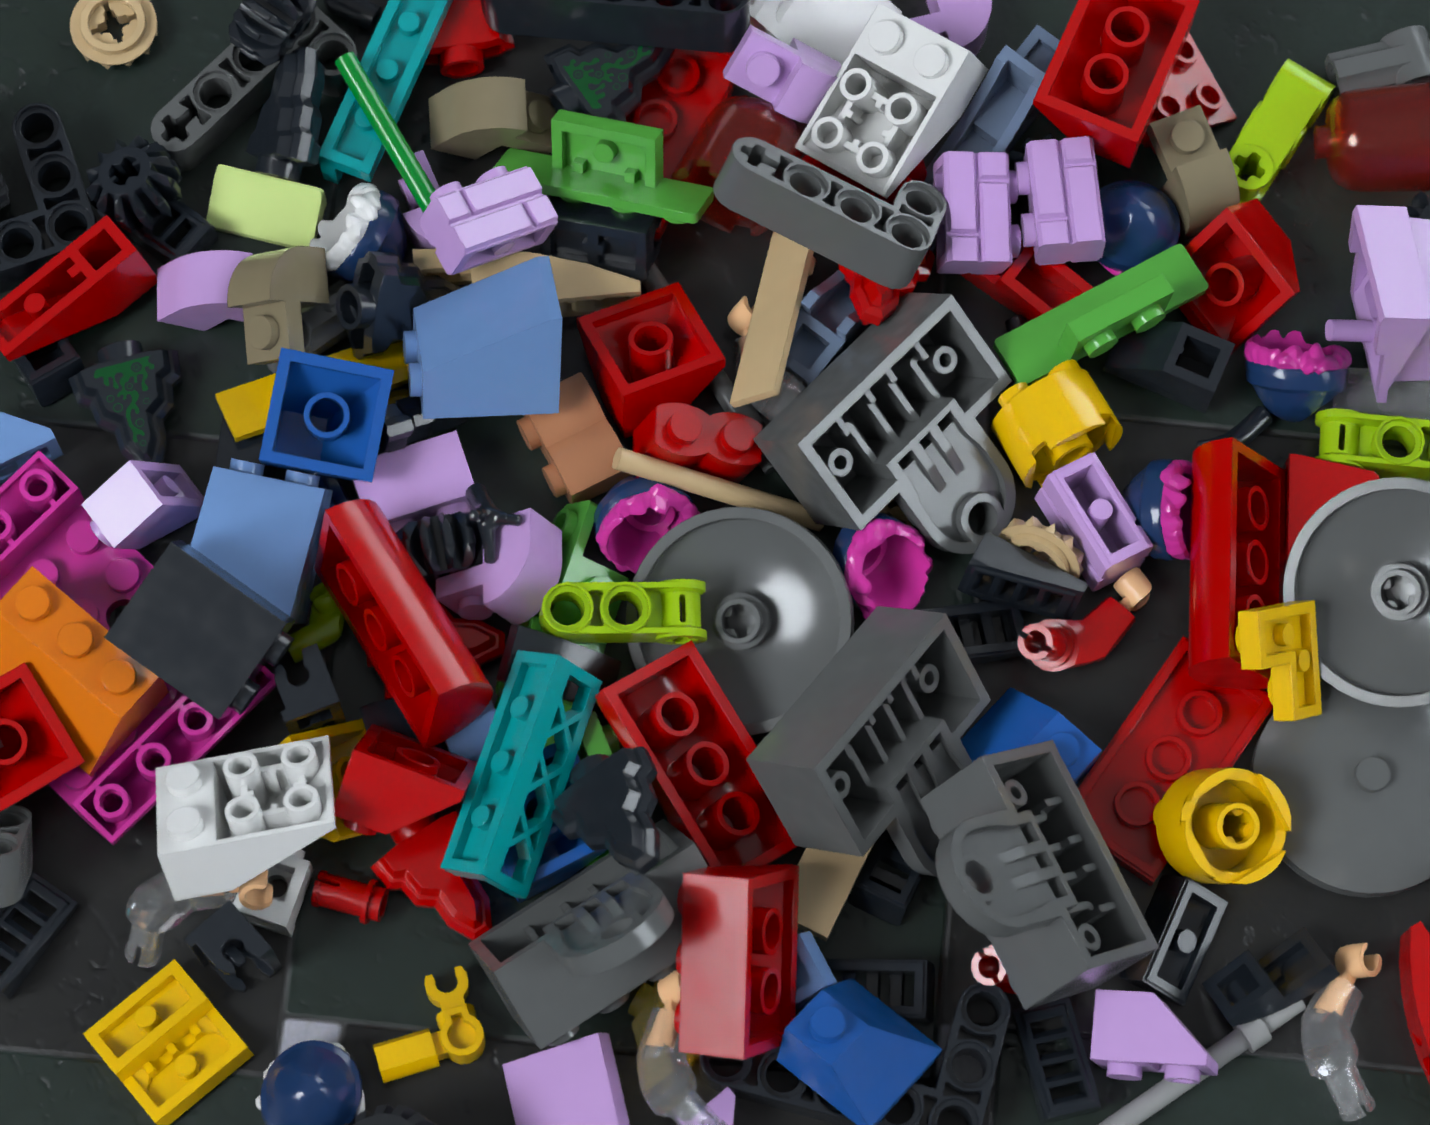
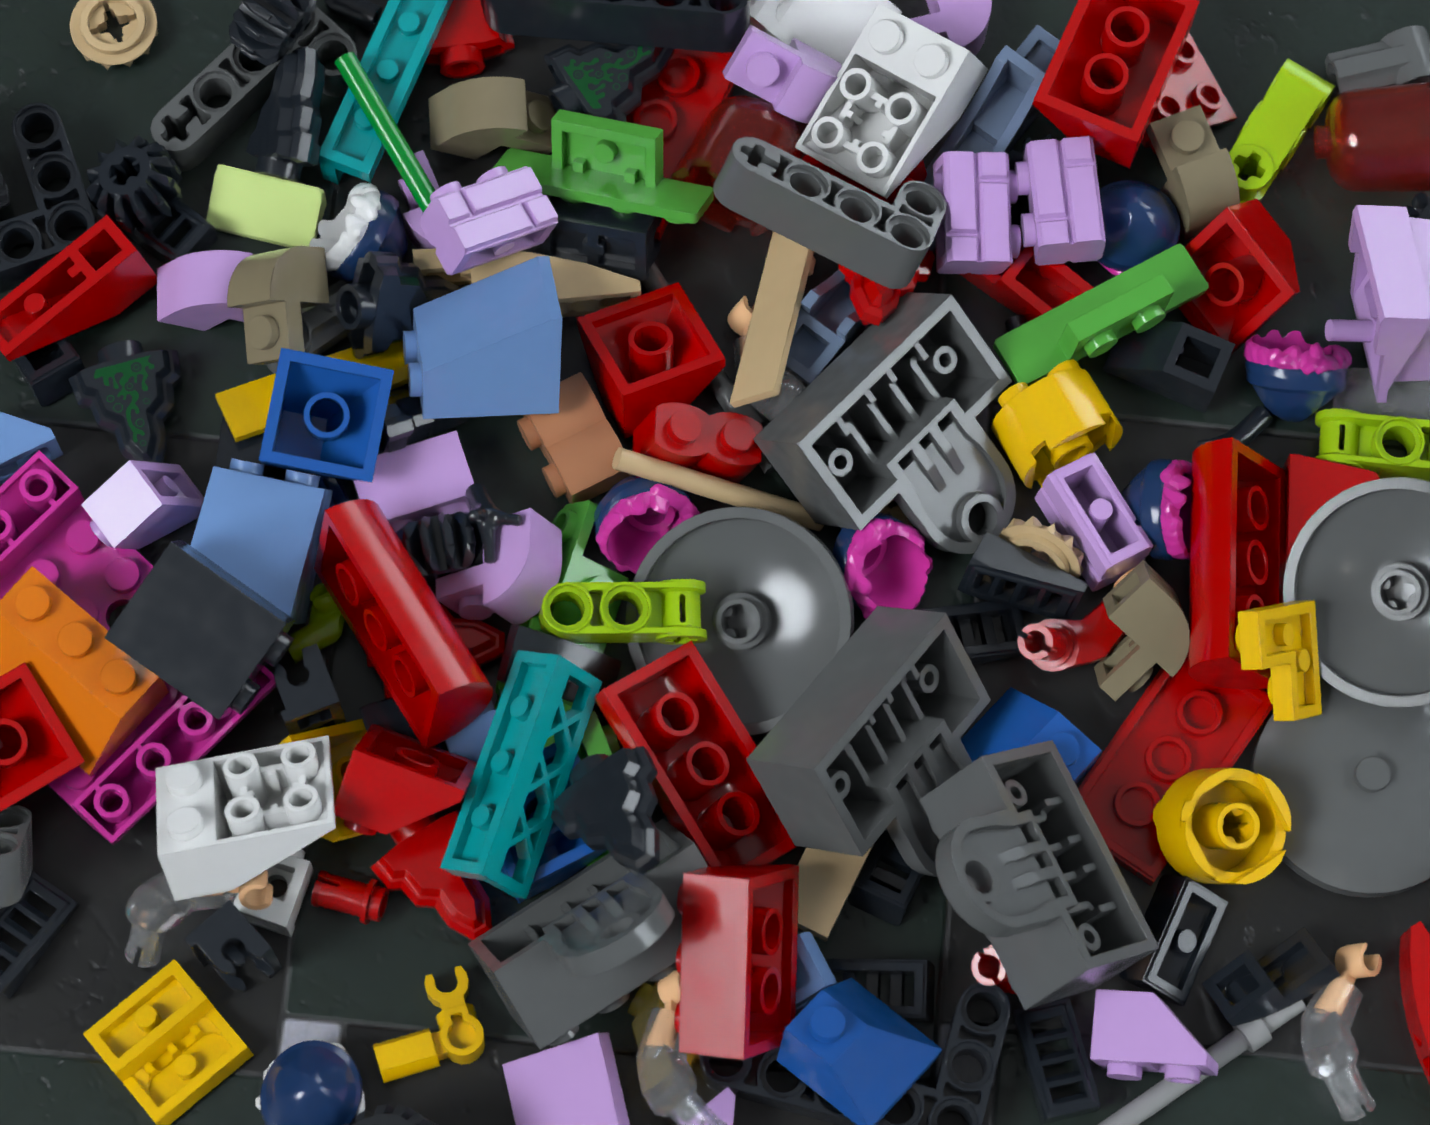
(1155, 631): none -> dark tan brick

